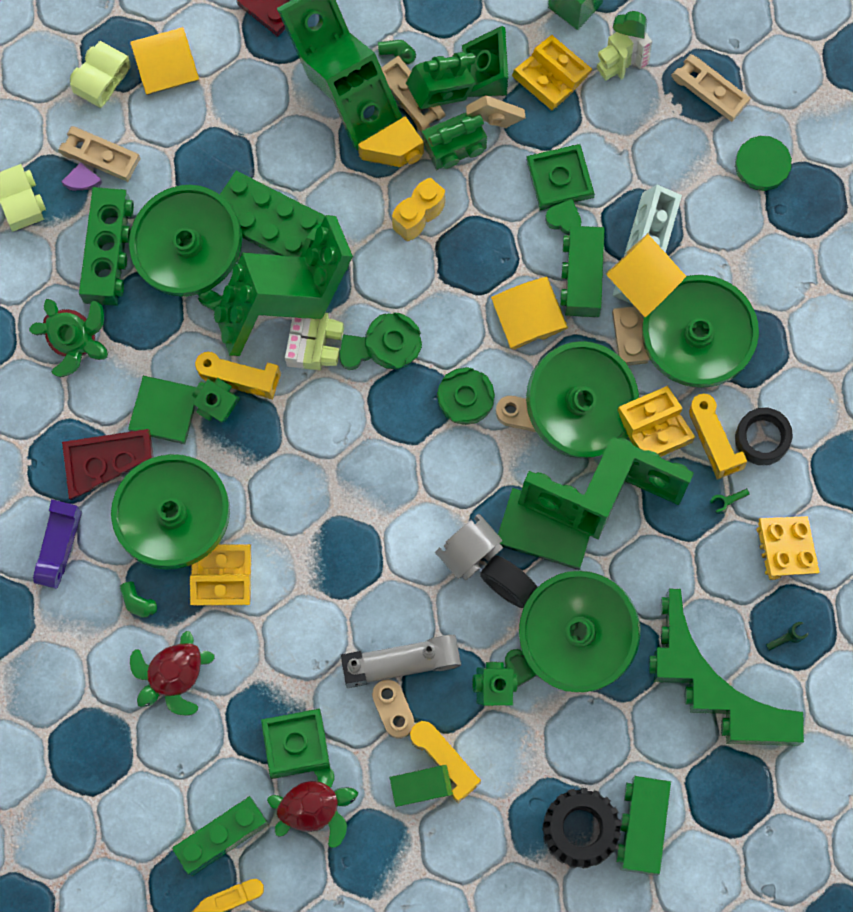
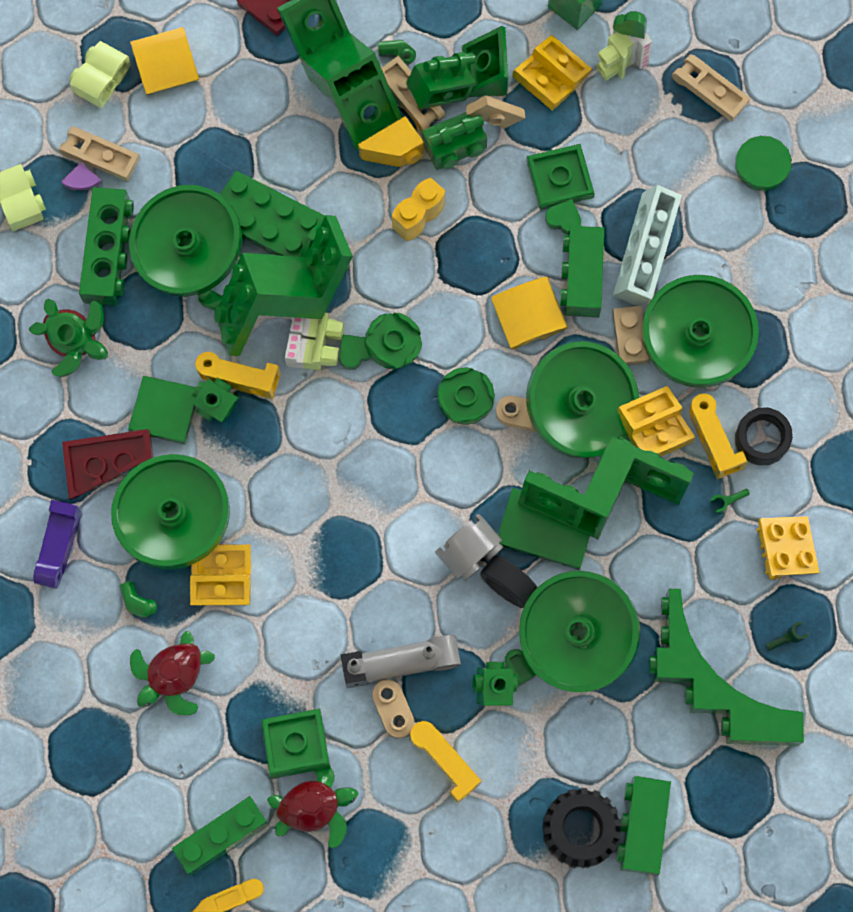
(421, 785): green tile -> none
(646, 275): yellow slope -> none

